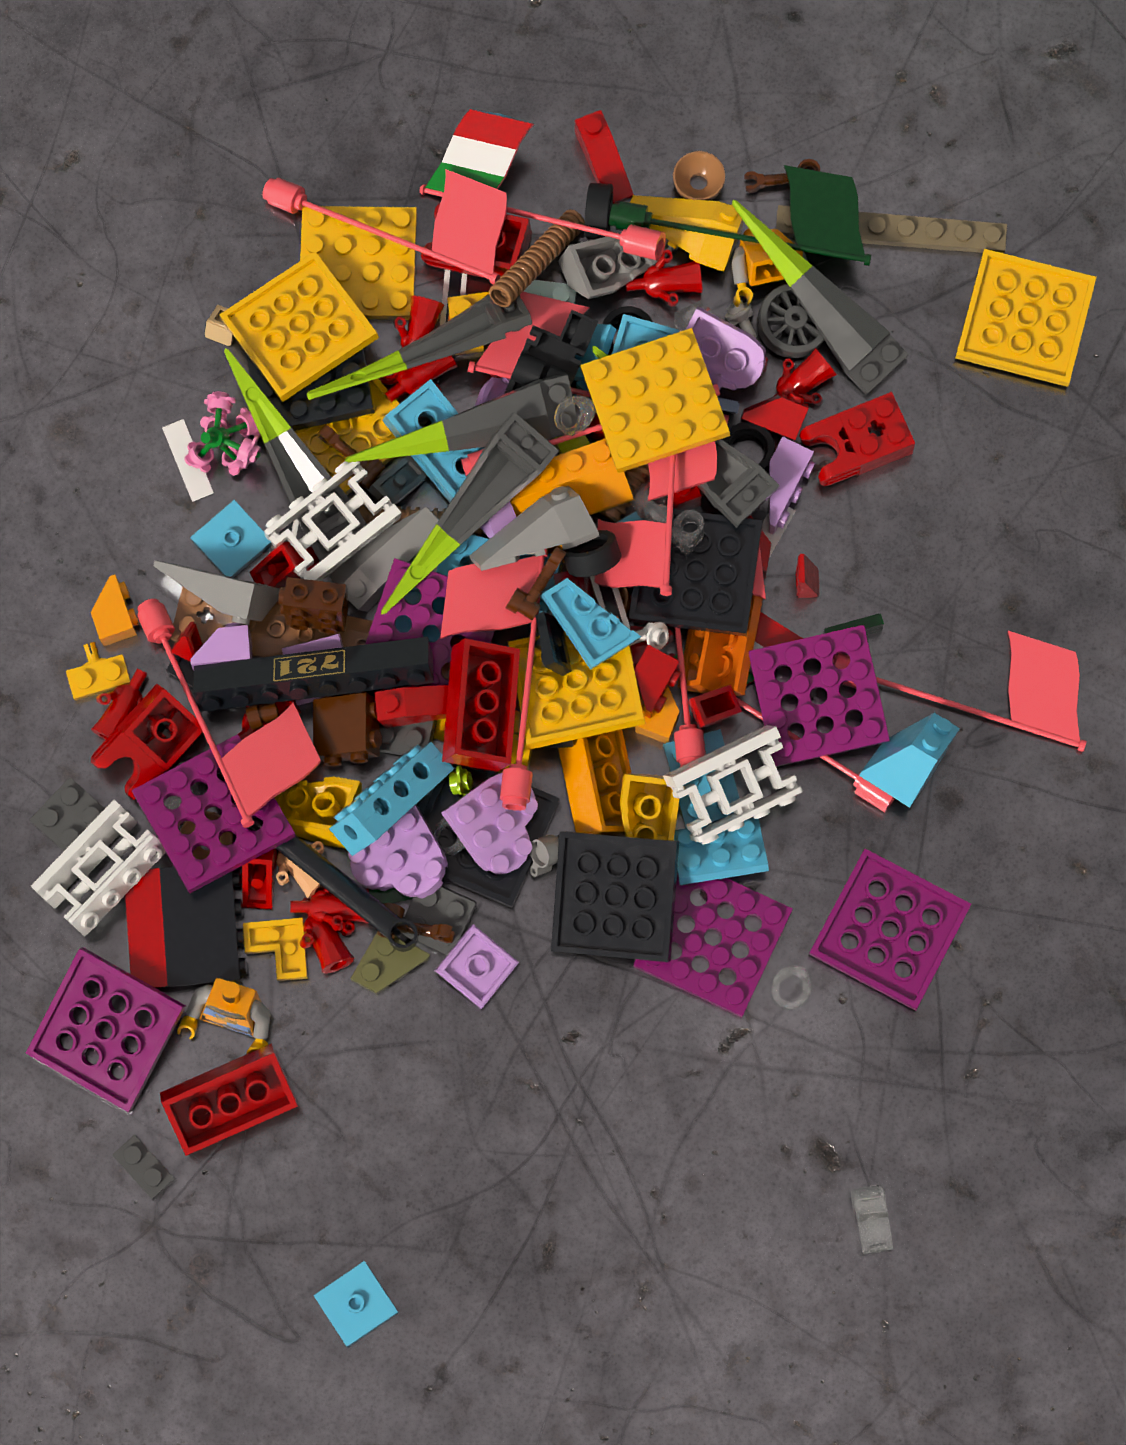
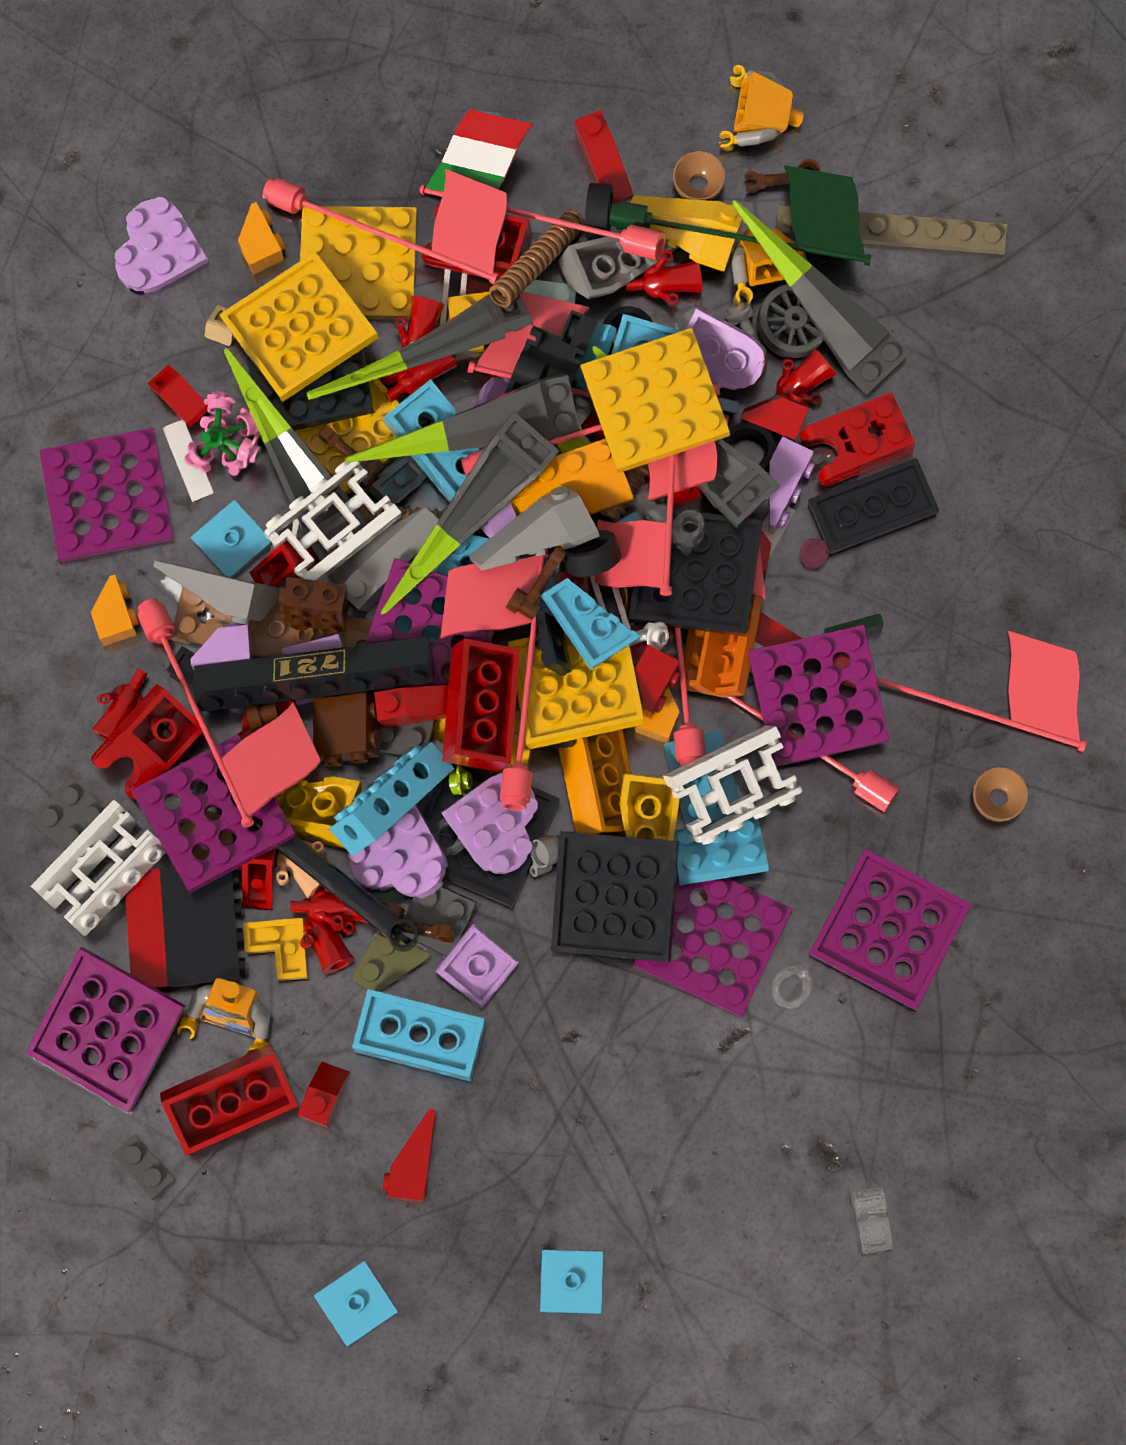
(85, 456): none -> magenta piece
(97, 674): yellow plate -> none
(158, 247): none -> lavender plate
(179, 395): none -> red slope
(188, 642): red slope -> none
(257, 241): none -> light orange slope
(323, 1095): none -> red slope
(411, 1016): none -> medium azure brick
(411, 1167): none -> red slope
(571, 1282): none -> medium azure plate
(587, 414): clear piece -> none
(714, 706): red slope -> none
(762, 109): none -> light orange torso
(806, 578): red slope -> none
(814, 552): none -> clear pink plate
(873, 506): none -> black plate
(910, 758): medium azure slope -> none
(1008, 782): none -> medium nougat piece
(1026, 317): yellow plate -> none

